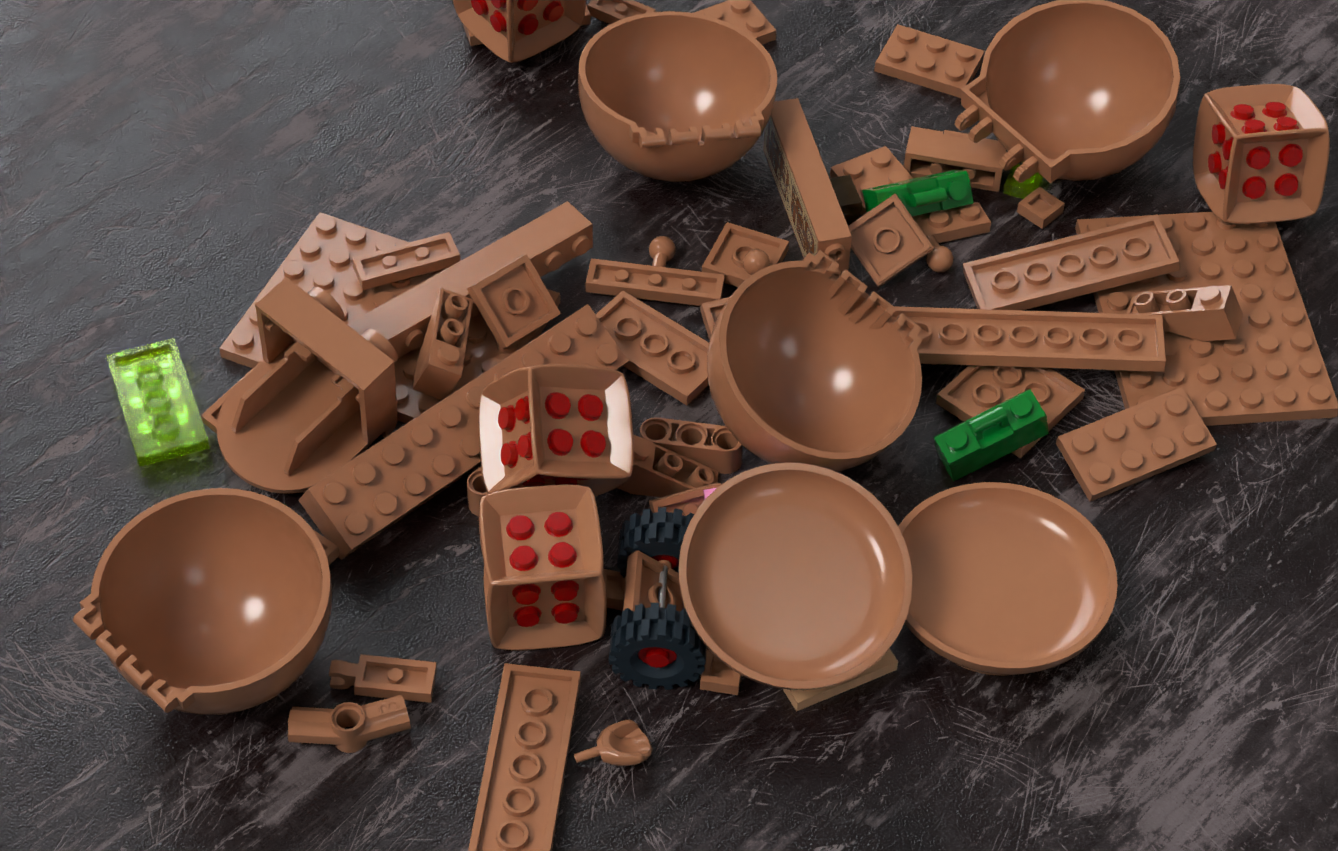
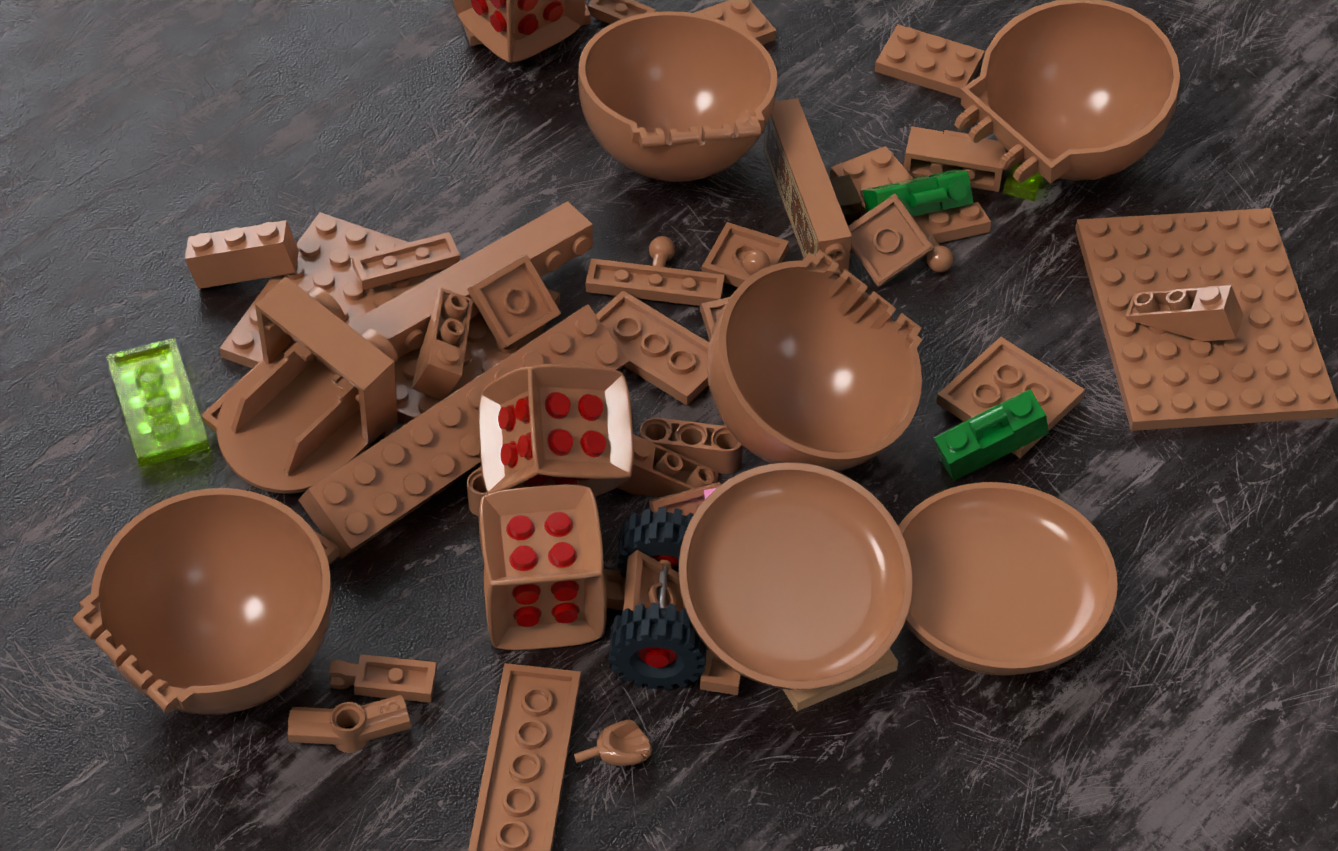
(241, 254): none -> nougat brick
(1039, 338): nougat plate -> none
(1040, 207): nougat plate -> none
(1072, 266): nougat plate -> none
(1135, 443): nougat plate -> none
(1260, 153): nougat piece -> none

